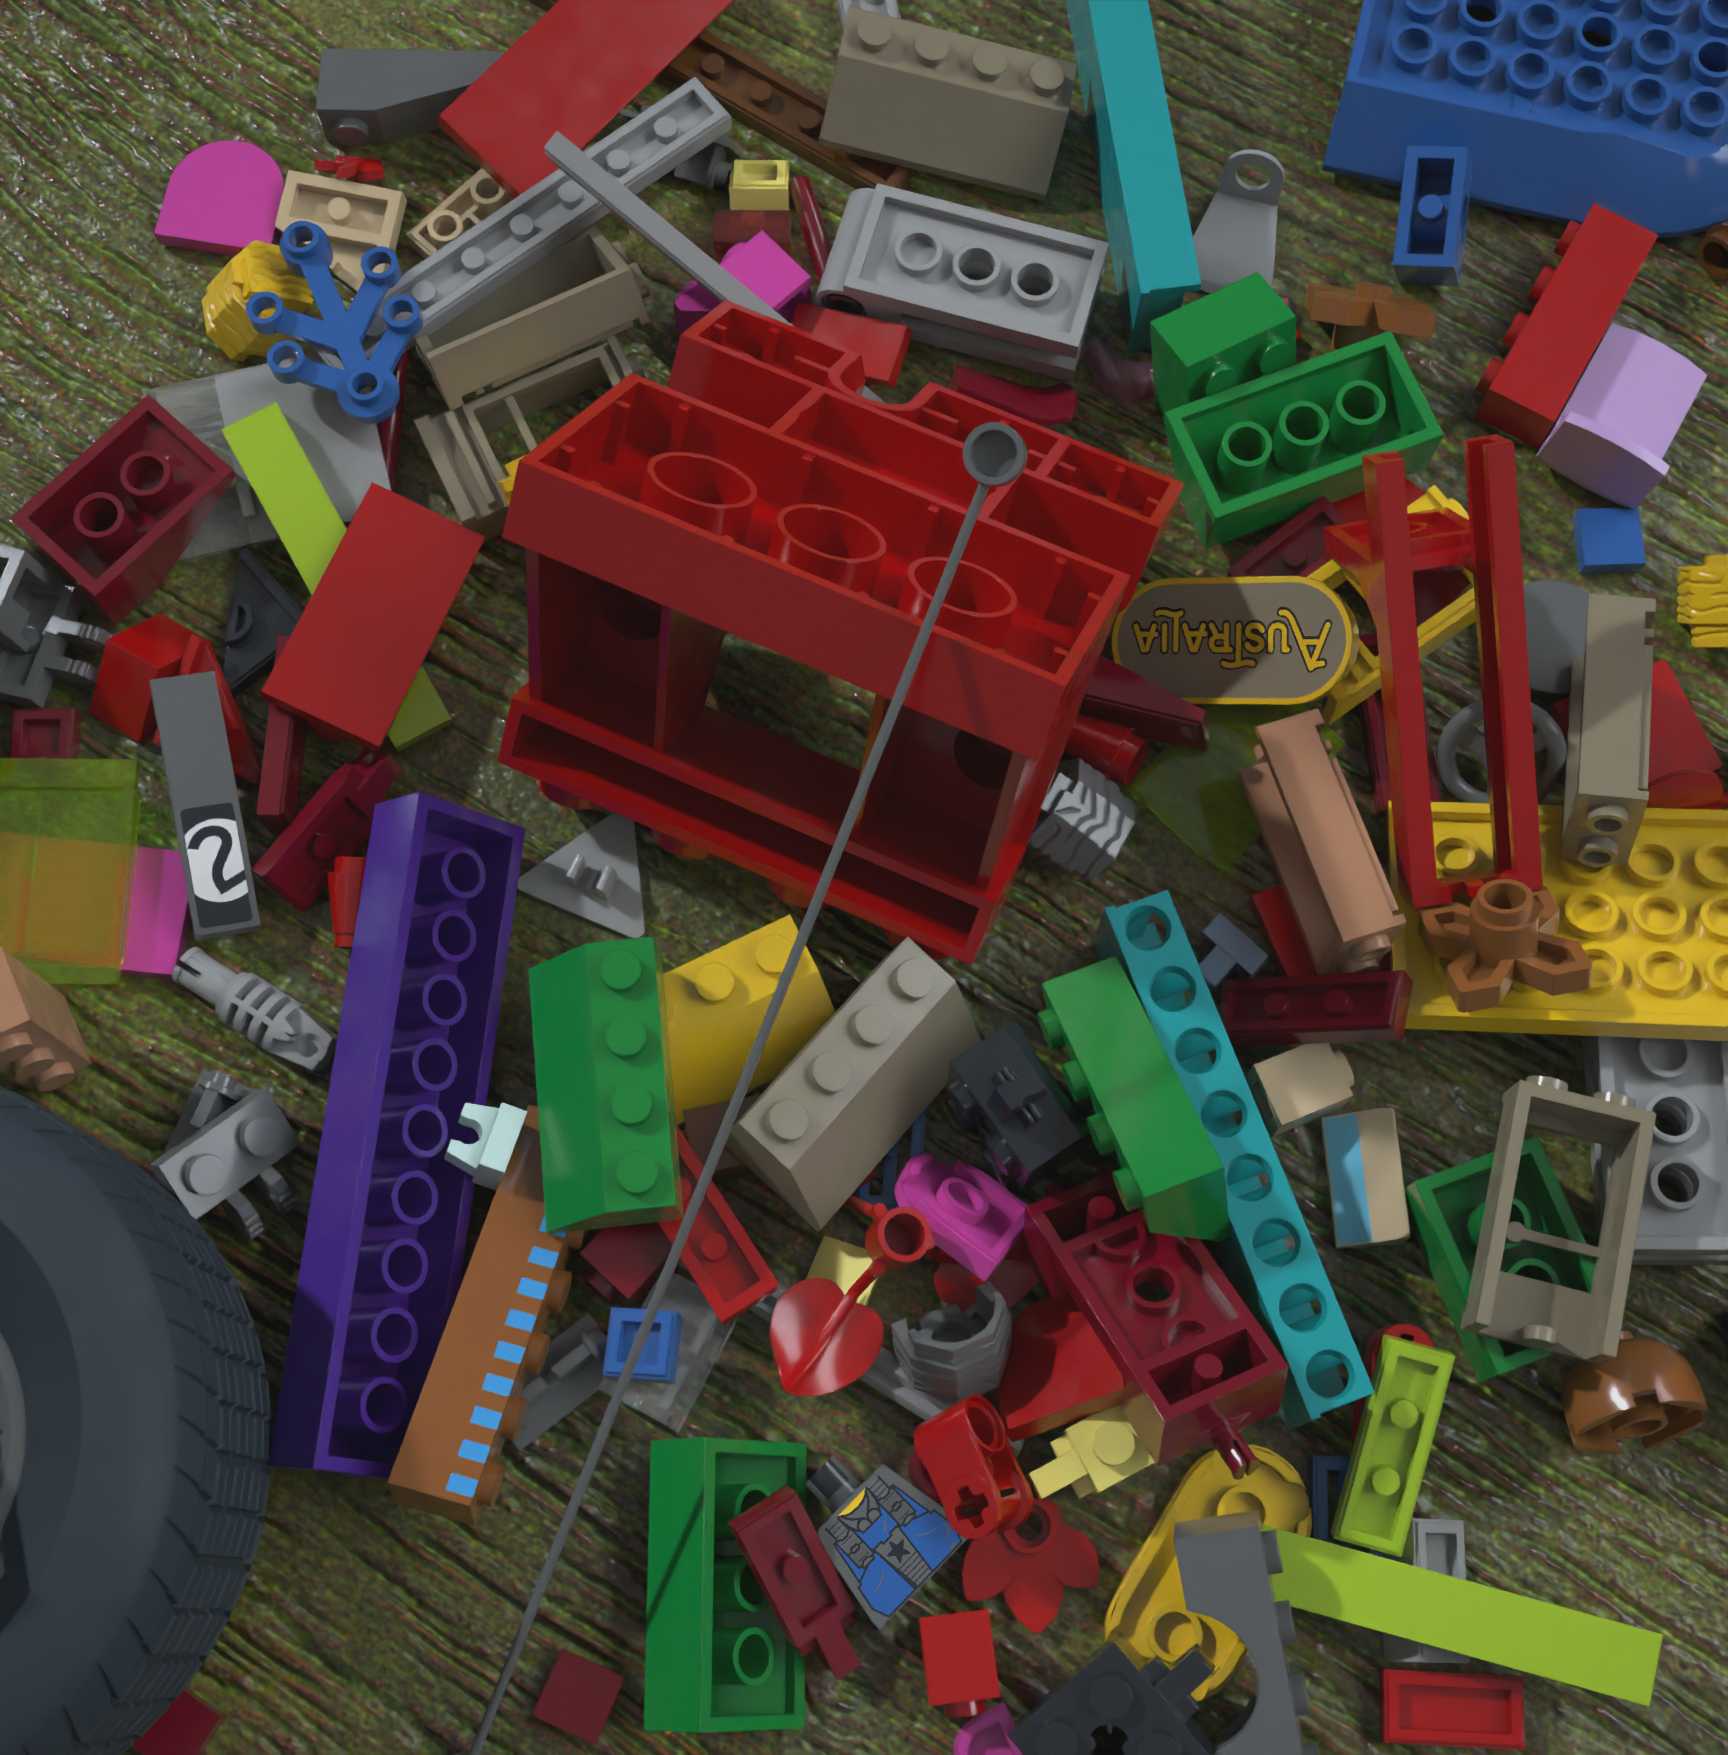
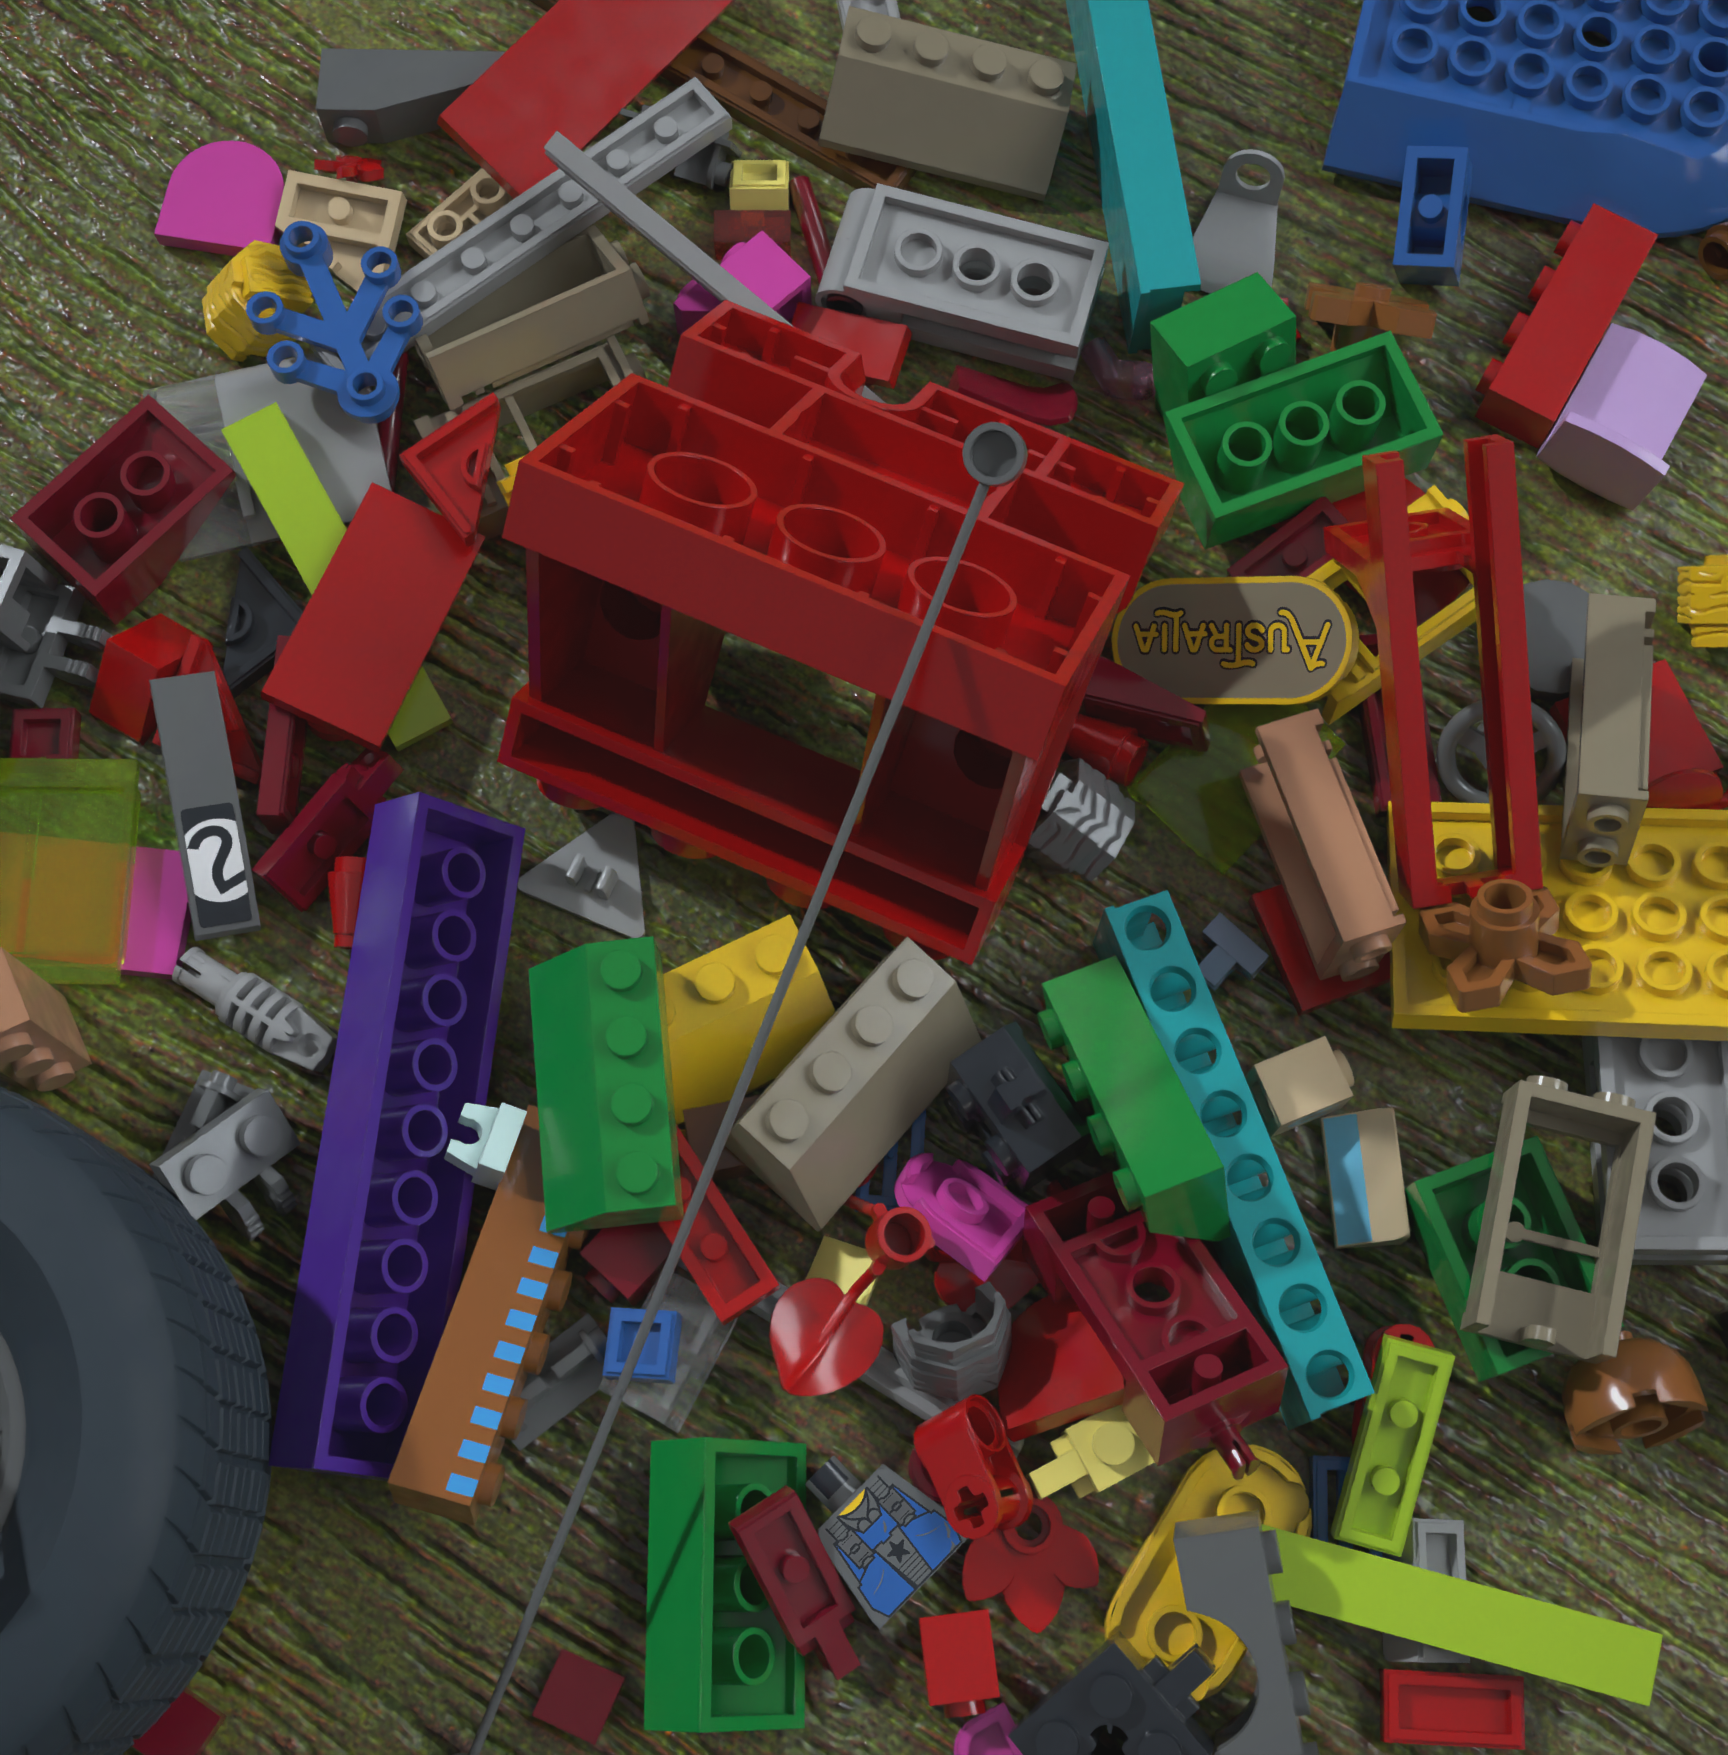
(455, 465): none -> red tile
(1316, 1008): dark red tile -> none
(1608, 540): blue tile -> none

